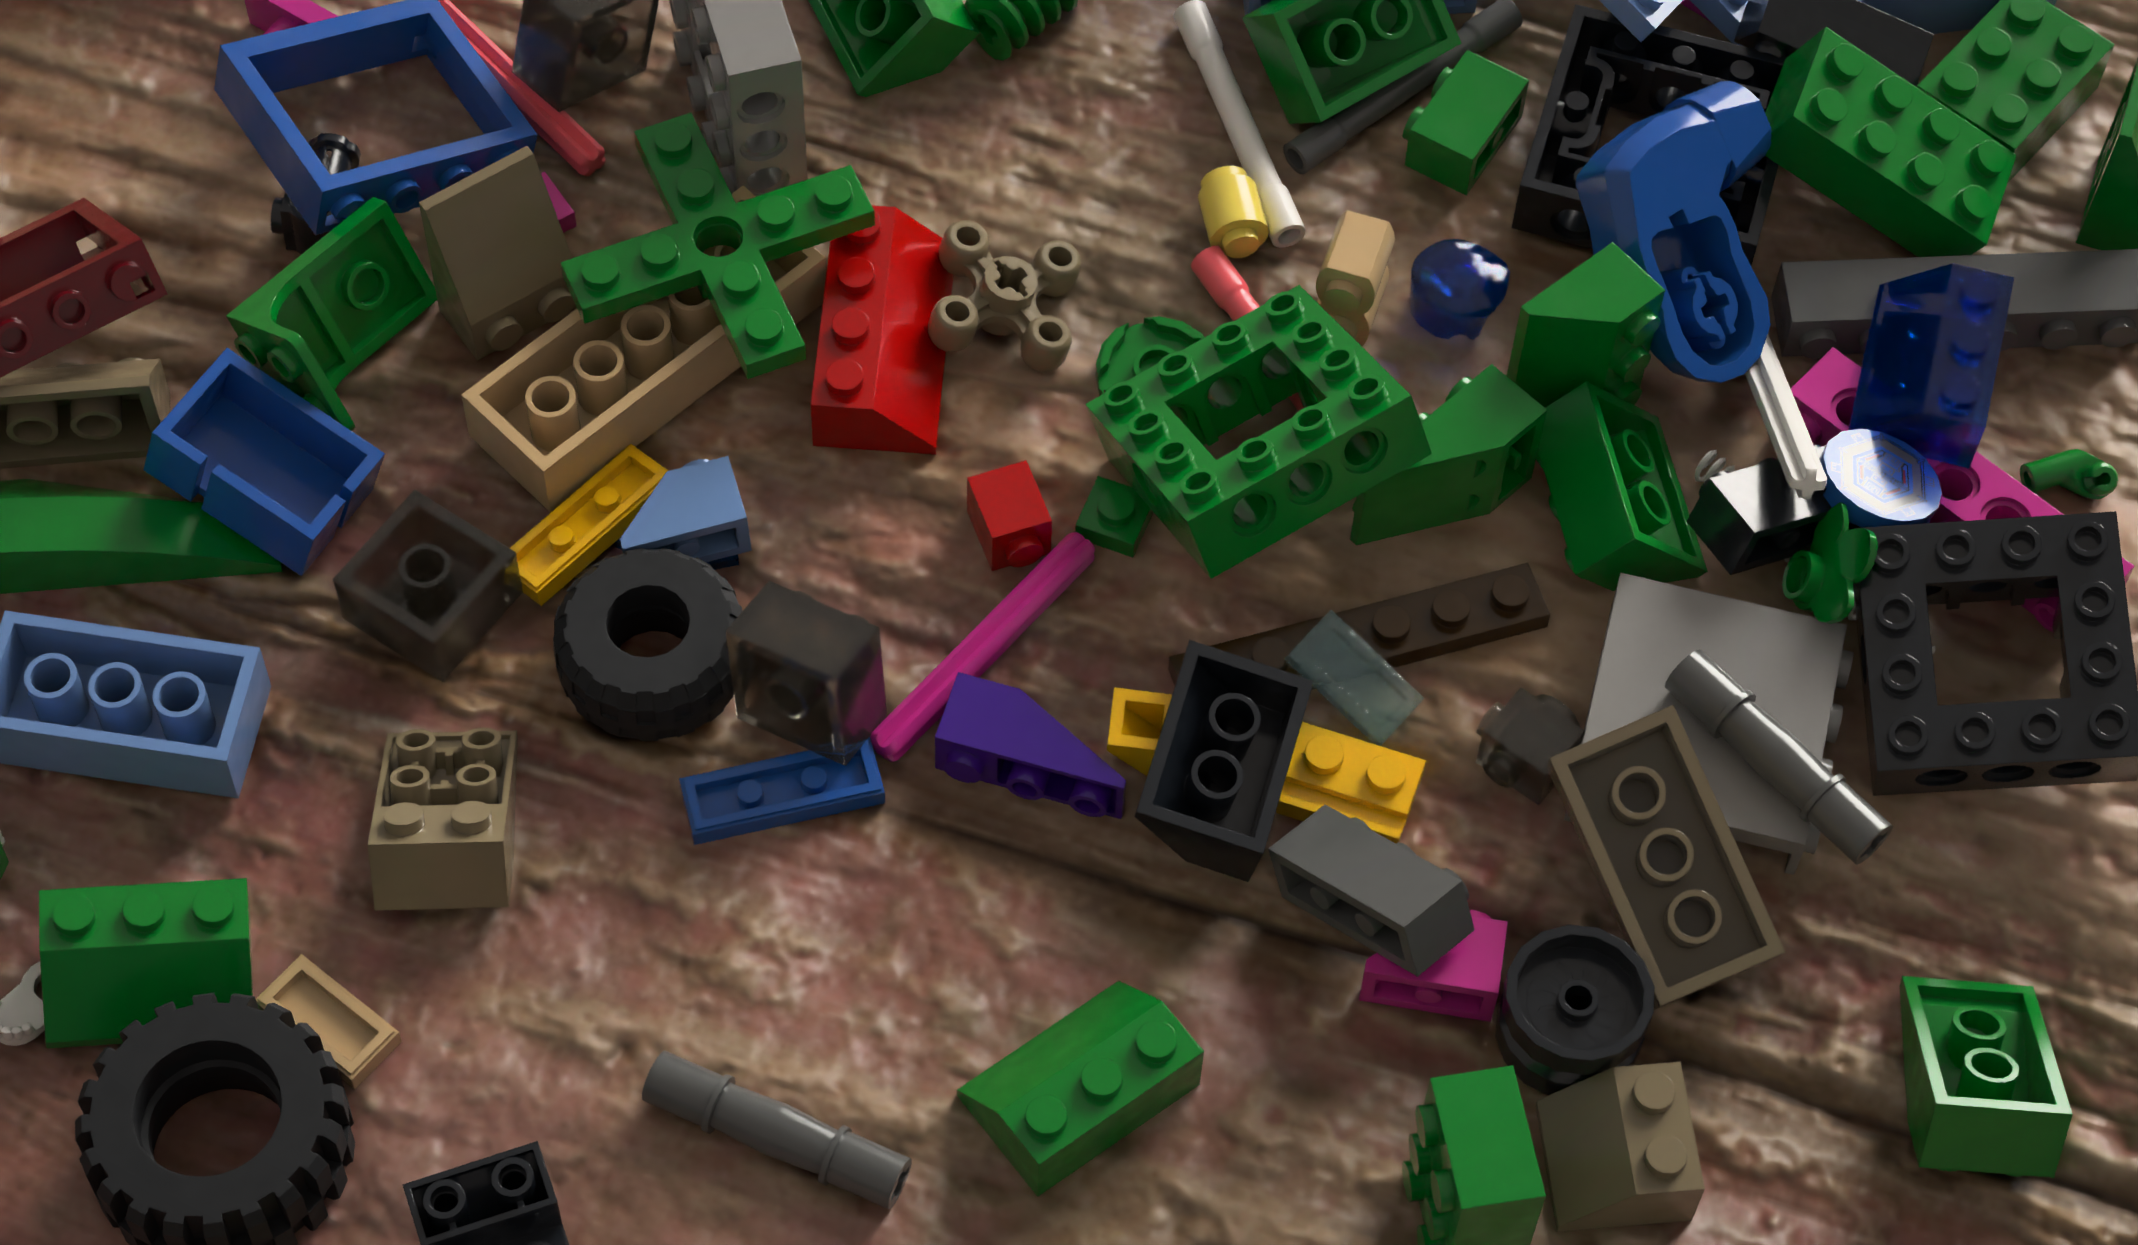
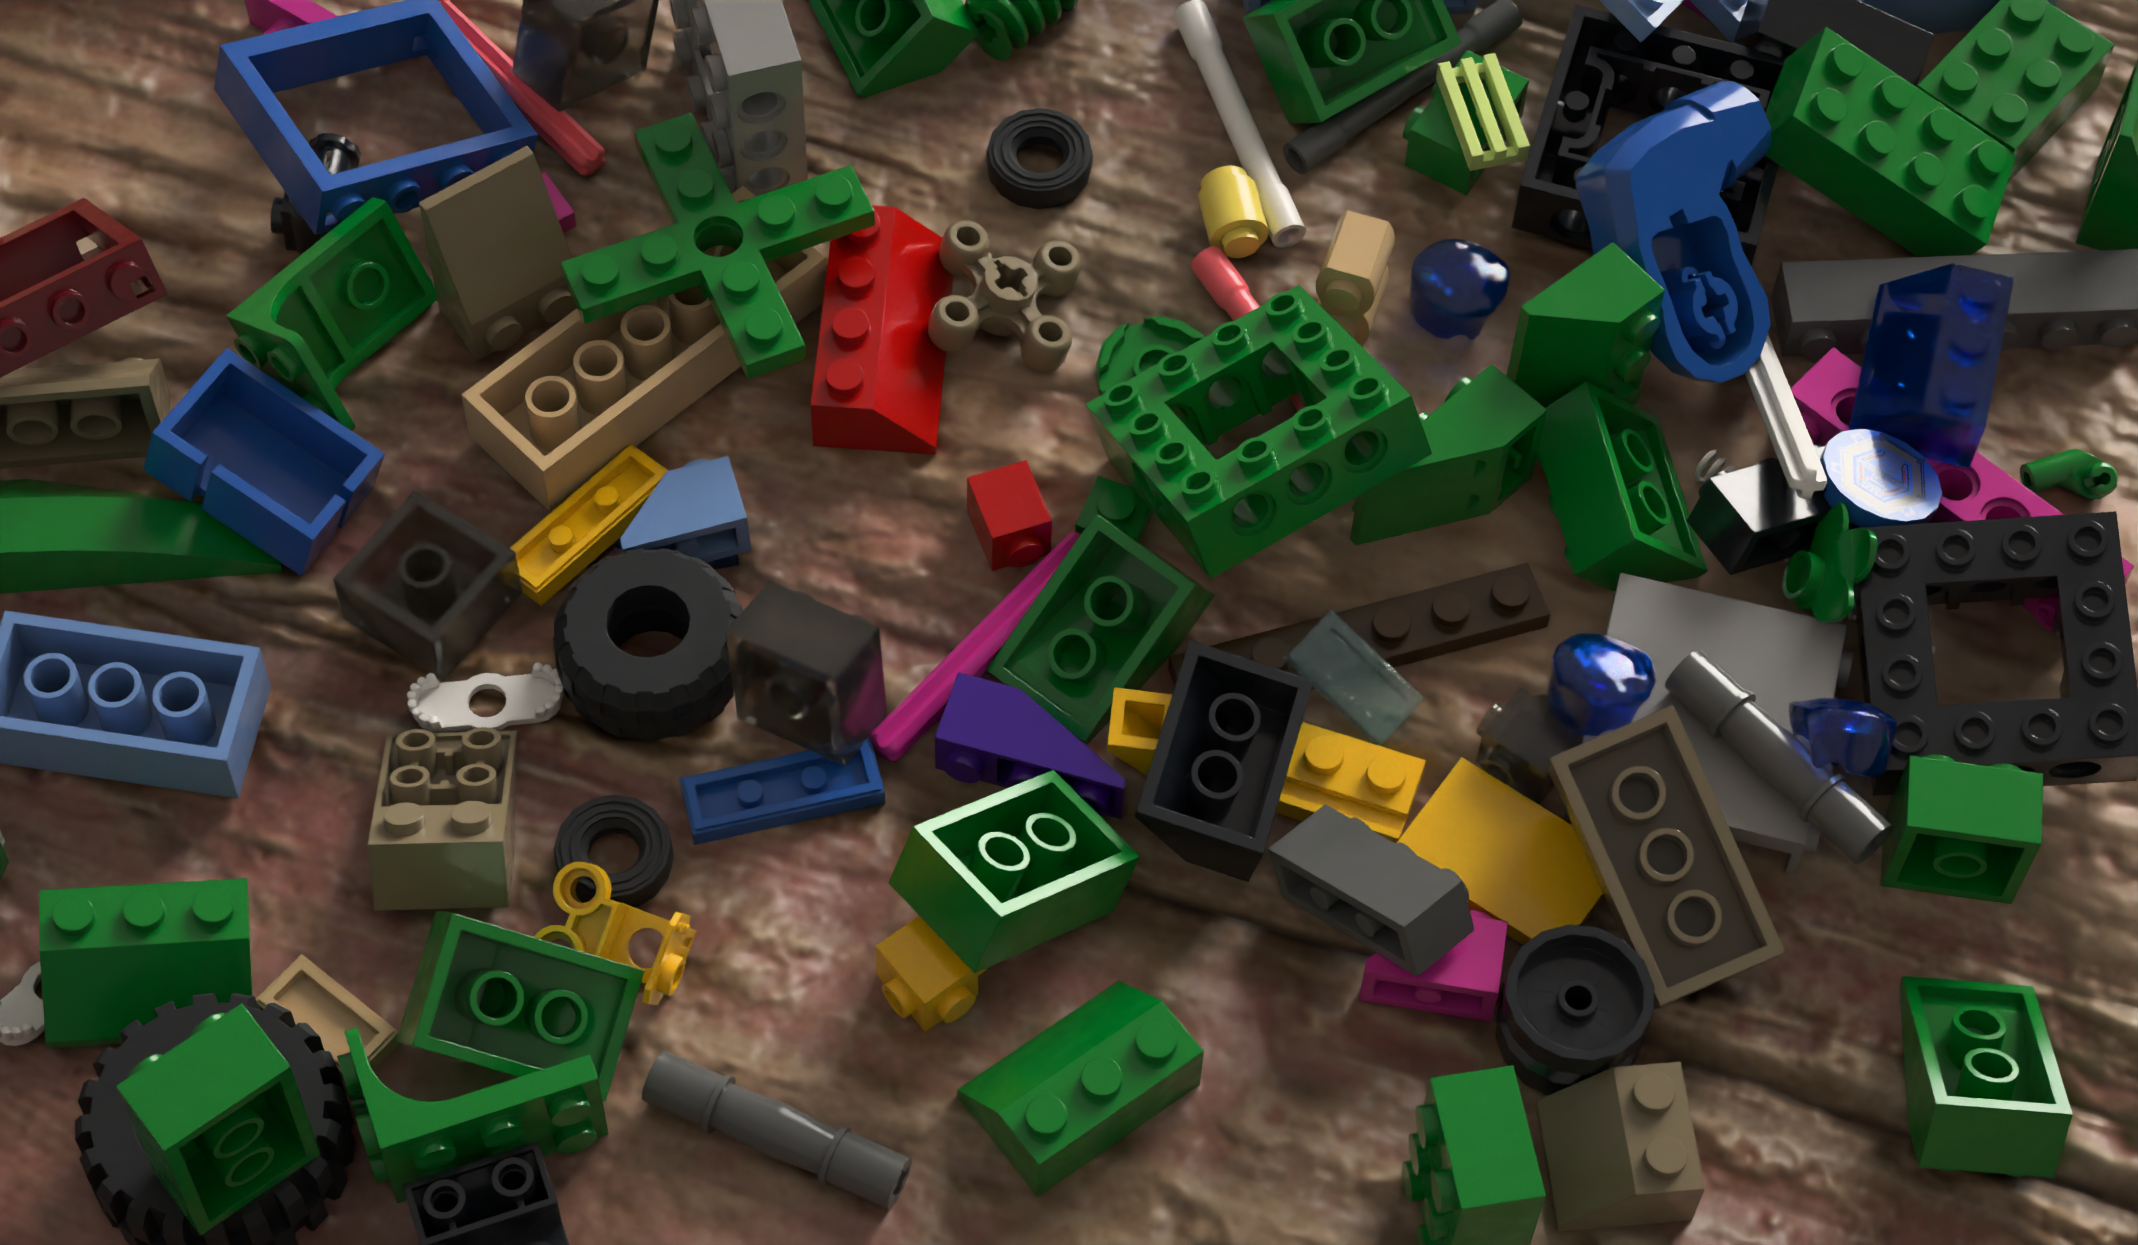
(219, 1117): none -> green brick
(422, 1138): none -> green bracket
(446, 704): none -> white piece
(516, 1000): none -> green slope
(607, 927): none -> yellow piece
(621, 816): none -> black tyre
(924, 976): none -> yellow brick
(1013, 870): none -> green brick
(1045, 128): none -> black tyre
(1099, 626): none -> green slope
(1472, 74): none -> yellowish green tile
(1507, 851): none -> yellow tile
(1598, 683): none -> clear blue hair
(1845, 733): none -> clear blue hair
(1962, 829): none -> green brick

